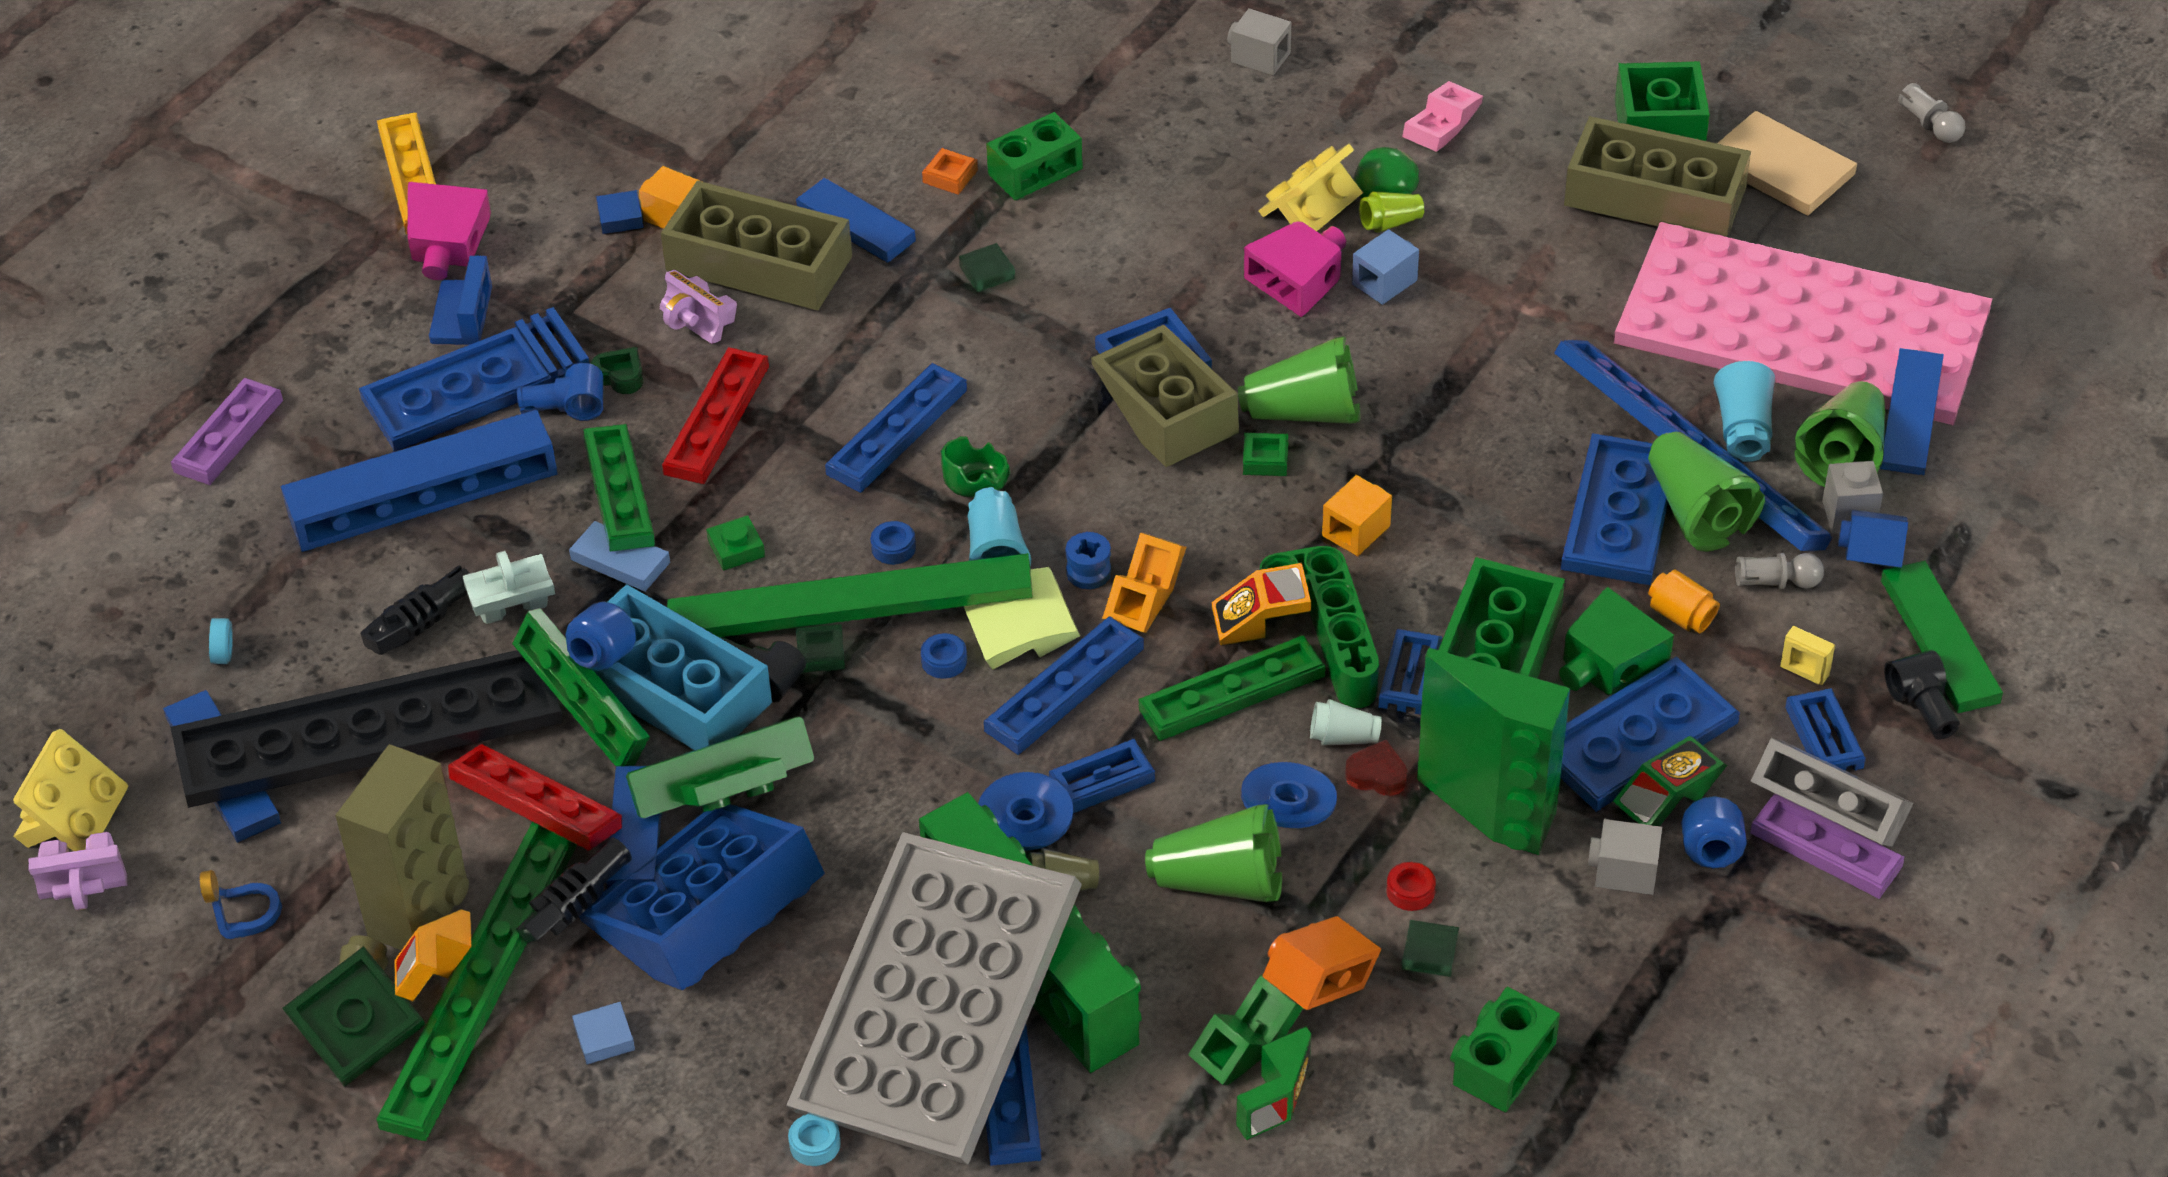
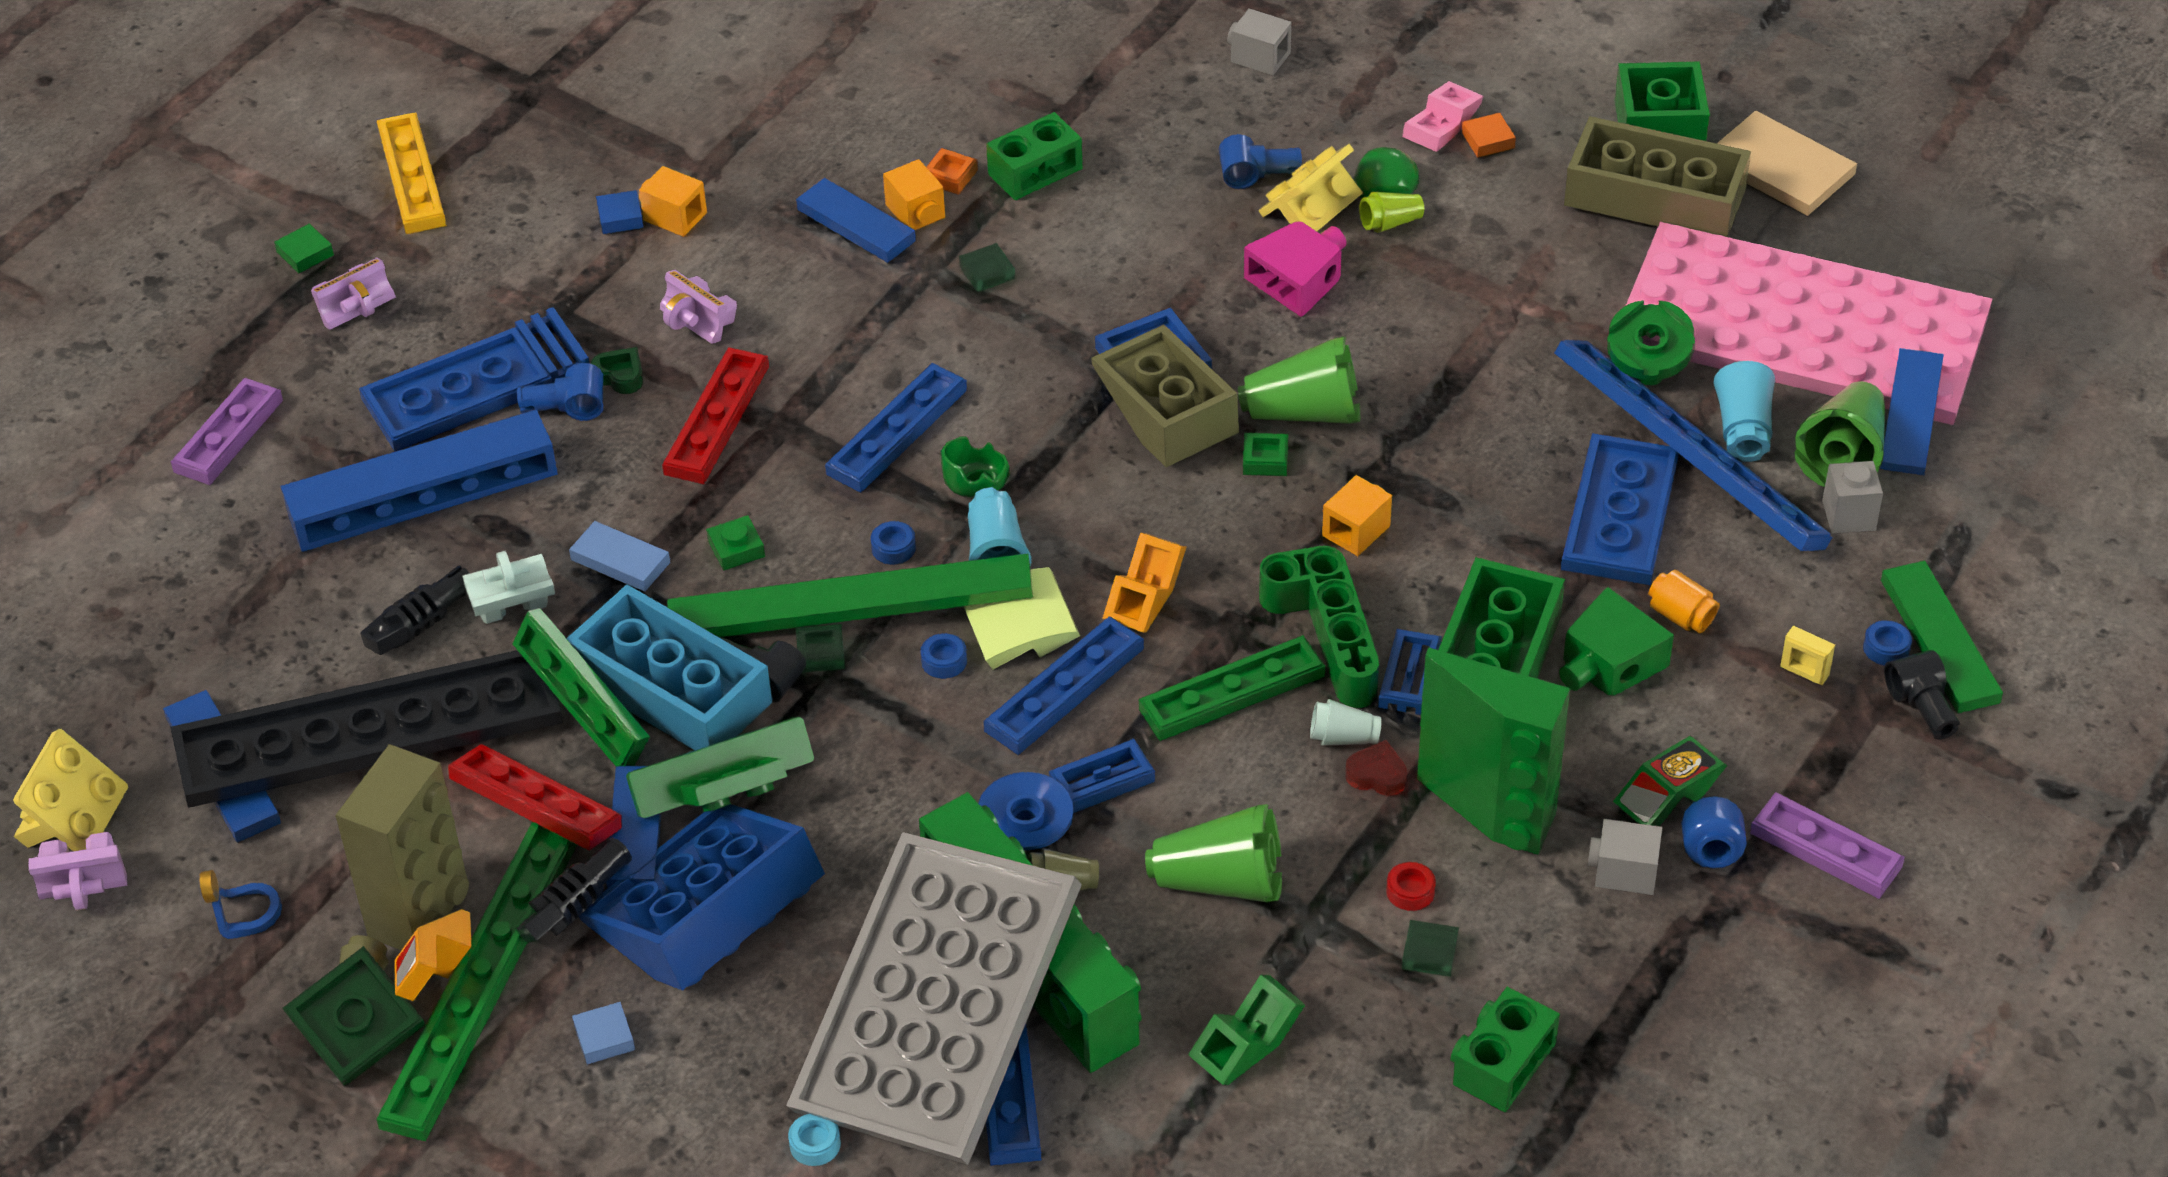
(220, 641): medium azure tile -> none
(304, 248): none -> green tile
(353, 293): none -> lavender hips
(445, 225): dark pink torso -> none
(462, 306): blue panel -> none
(600, 636): blue head -> none
(618, 487): green tile -> none
(757, 245): olive brick -> none
(914, 195): none -> light orange brick
(1088, 560): blue wheel -> none
(1245, 162): none -> blue pin
(1262, 595): slope -> none
(1284, 1071): green slope -> none
(1293, 791): blue dish -> none
(1321, 962): orange brick -> none
(1385, 266): medium blue brick -> none
(1488, 134): none -> orange tile
(1637, 724): blue tile -> none
(1648, 362): none -> green plate
(1704, 491): bright green cone -> none
(1803, 570): light grey pin -> none
(1832, 792): light grey brick -> none
(1853, 755): blue tile -> none
(1874, 538): blue brick -> none
(1887, 642): none -> blue tile
(1946, 125): light grey pin -> none

